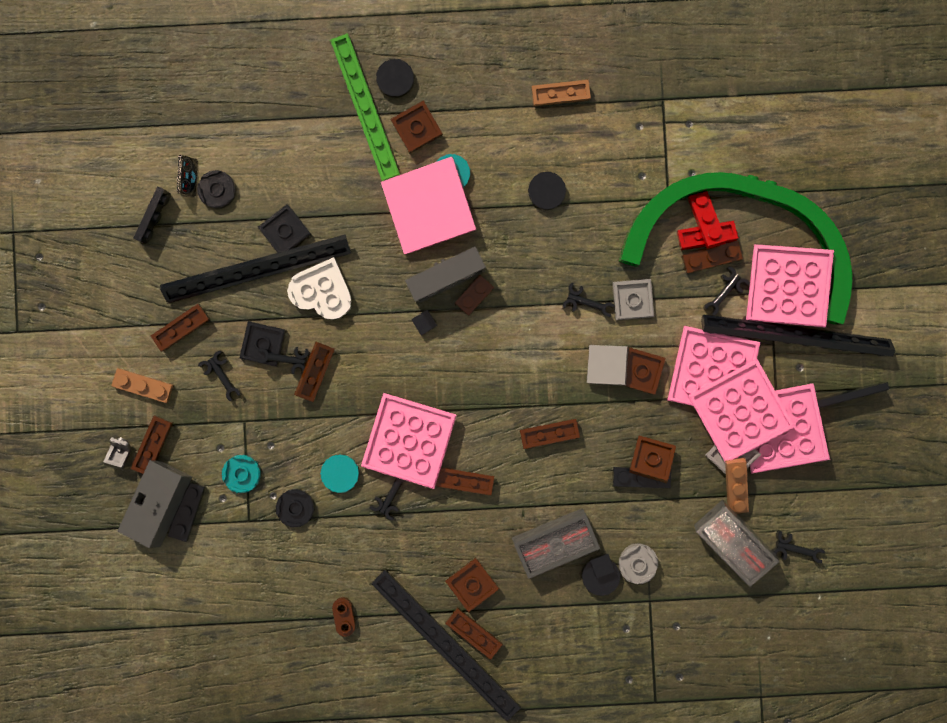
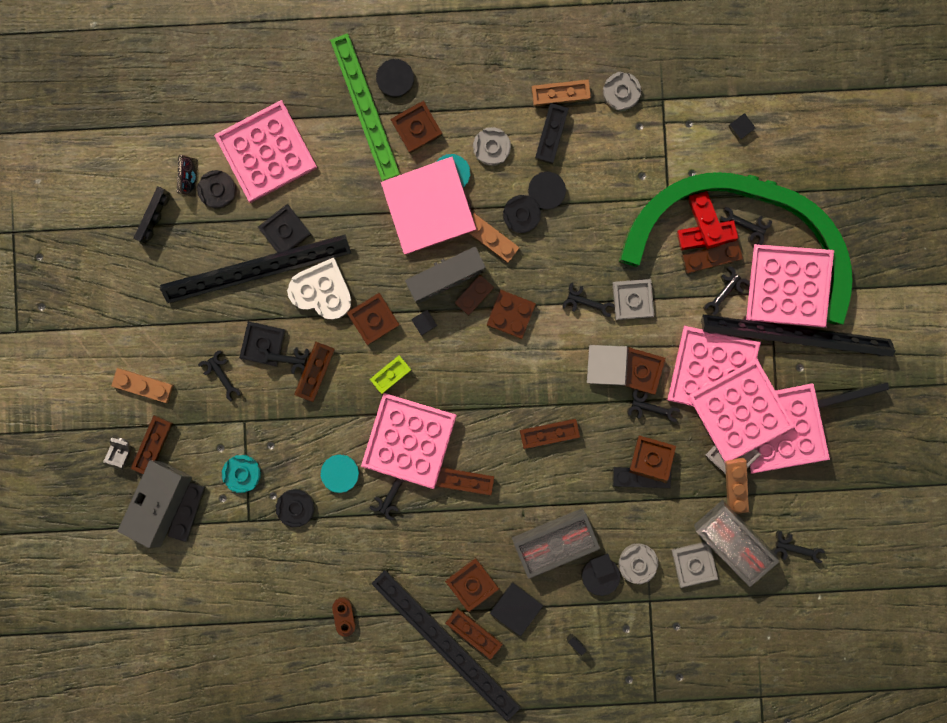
(180, 327): reddish brown plate -> none
(265, 151): none -> bright pink tile
(373, 319): none -> reddish brown plate
(390, 374): none -> lime plate
(491, 146): none -> light grey tile
(493, 239): none -> medium nougat plate
(511, 314): none -> reddish brown plate
(516, 609): none -> black tile
(522, 214): none -> black tile
(551, 133): none -> black plate
(576, 644): none -> black tile
(621, 91): none -> light grey tile
(638, 404): none -> black bar
(694, 564): none -> light grey tile
(741, 126): none -> black tile
(758, 229): none -> black bar

